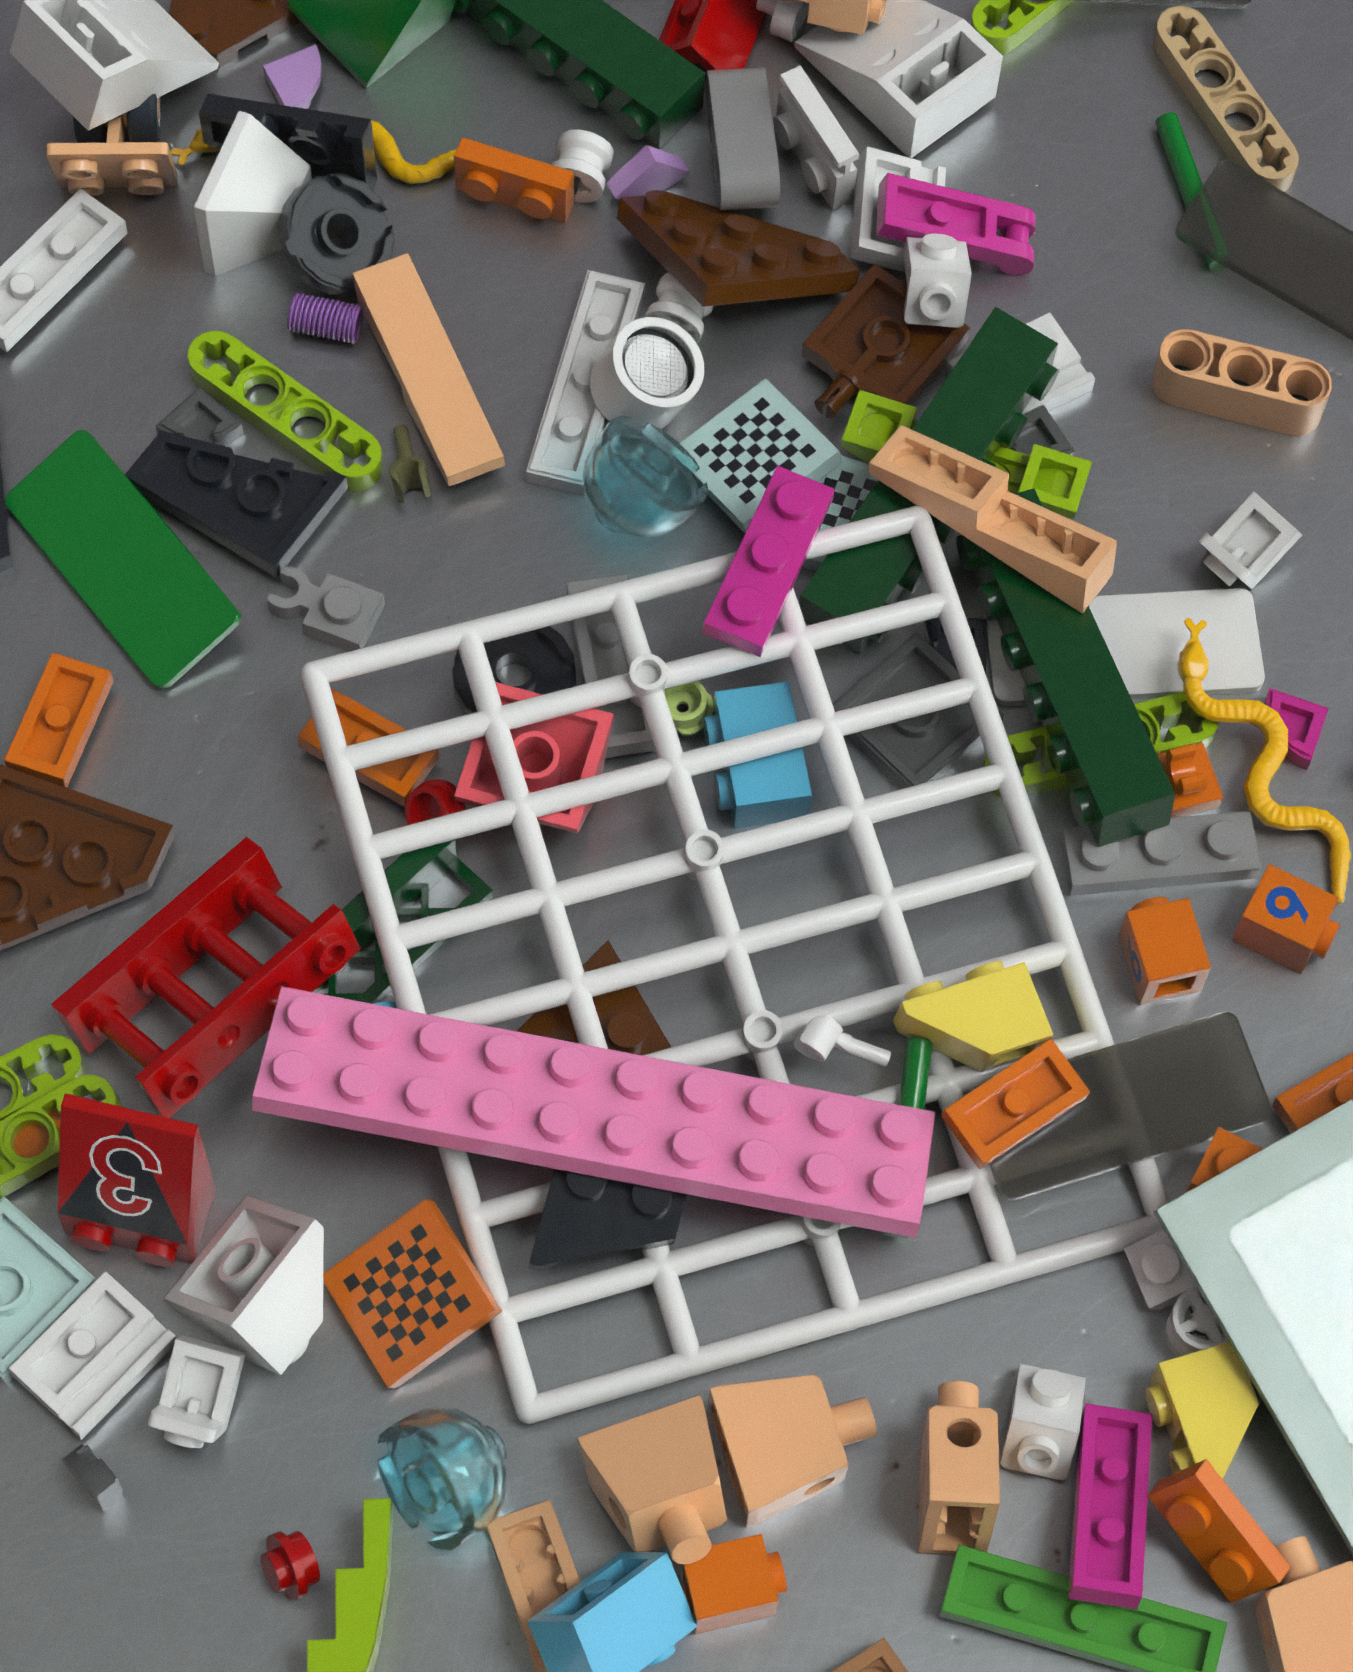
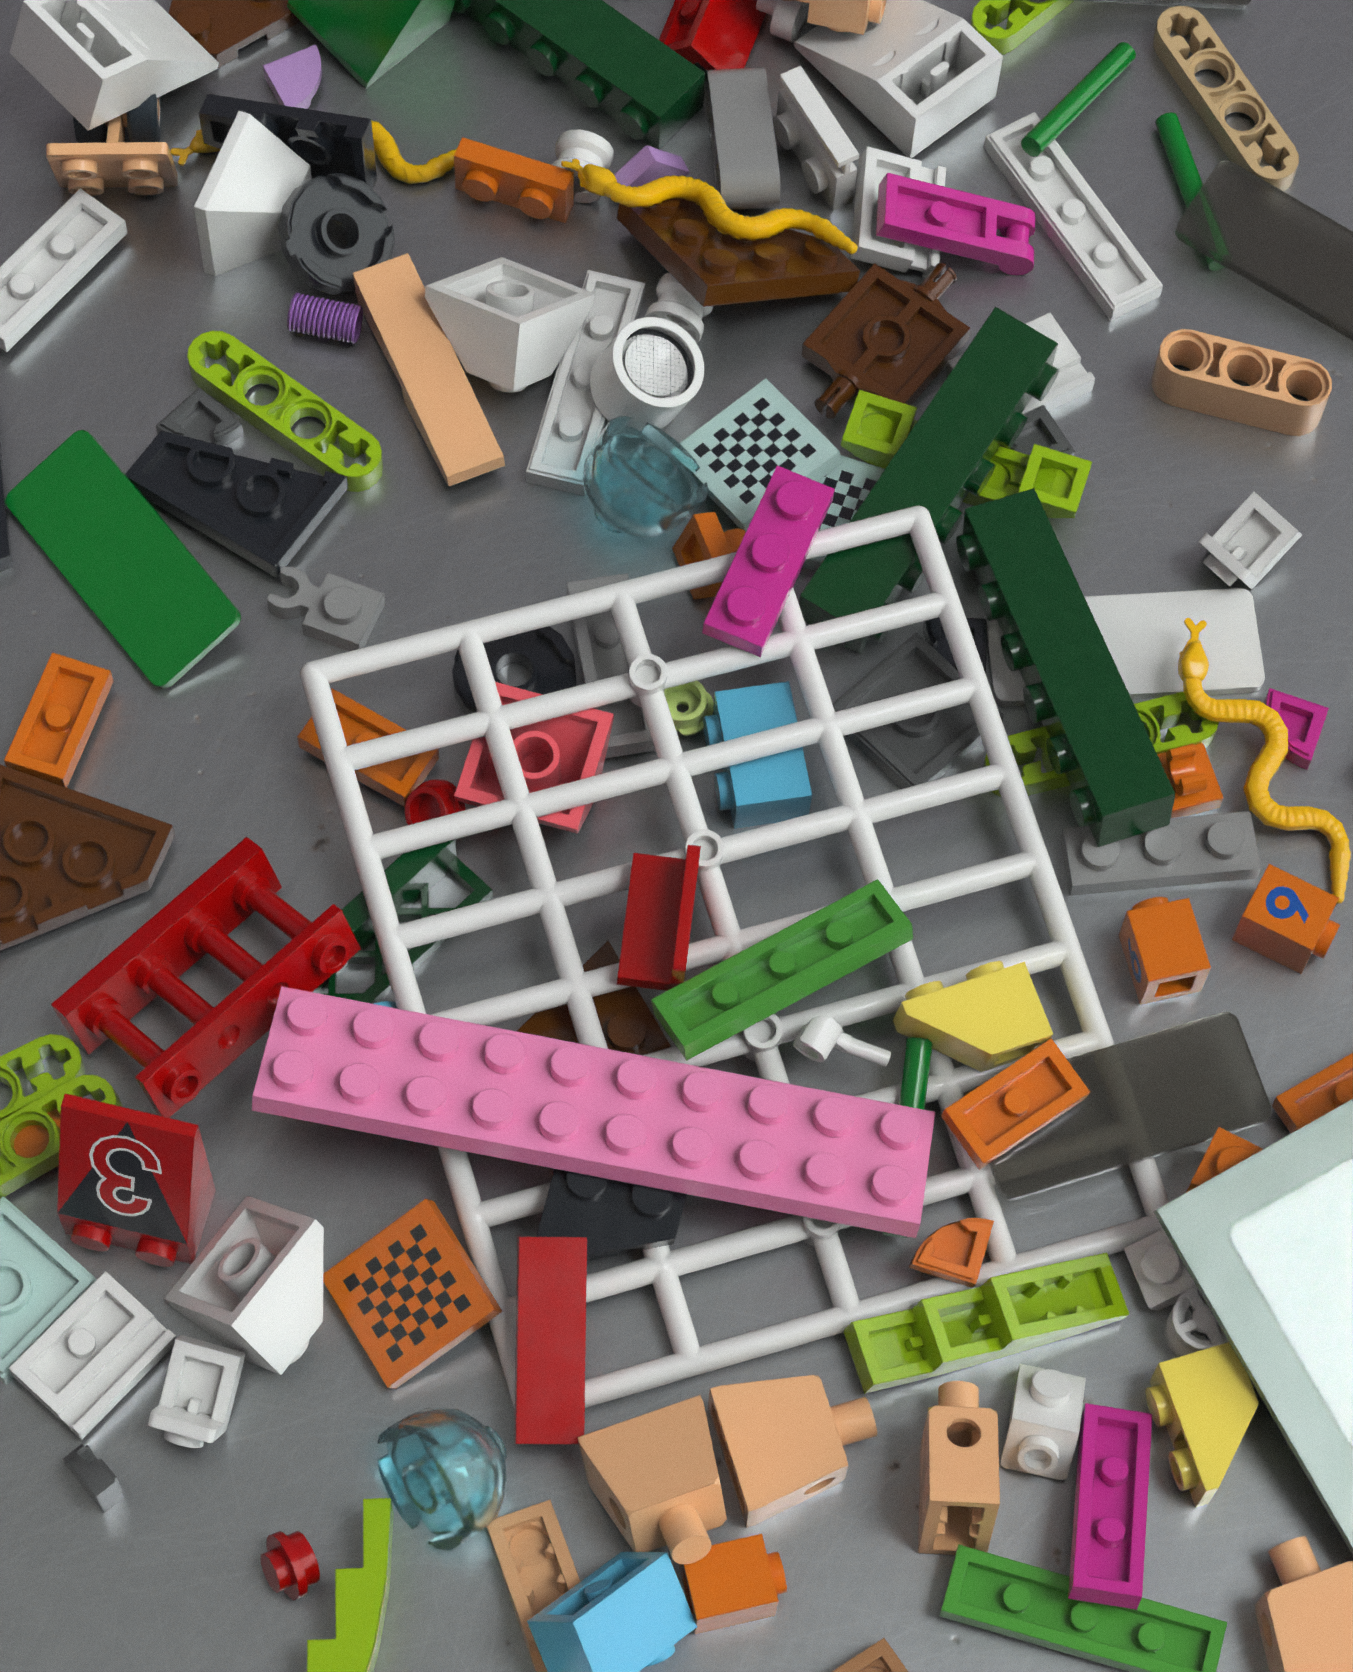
(408, 470): olive hand -> none
(508, 321): none -> white slope
(550, 1340): none -> red tile
(604, 183): none -> yellow animal
(658, 920): none -> red panel
(704, 540): none -> orange tile
(782, 969): none -> bright green plate
(936, 280): white bracket -> none
(955, 1251): none -> orange tile
(976, 503): light nougat slope -> none
(985, 1322): none -> lime slope
(1075, 220): none -> white tile
(1078, 99): none -> green bar
(1219, 1531): orange plate -> none

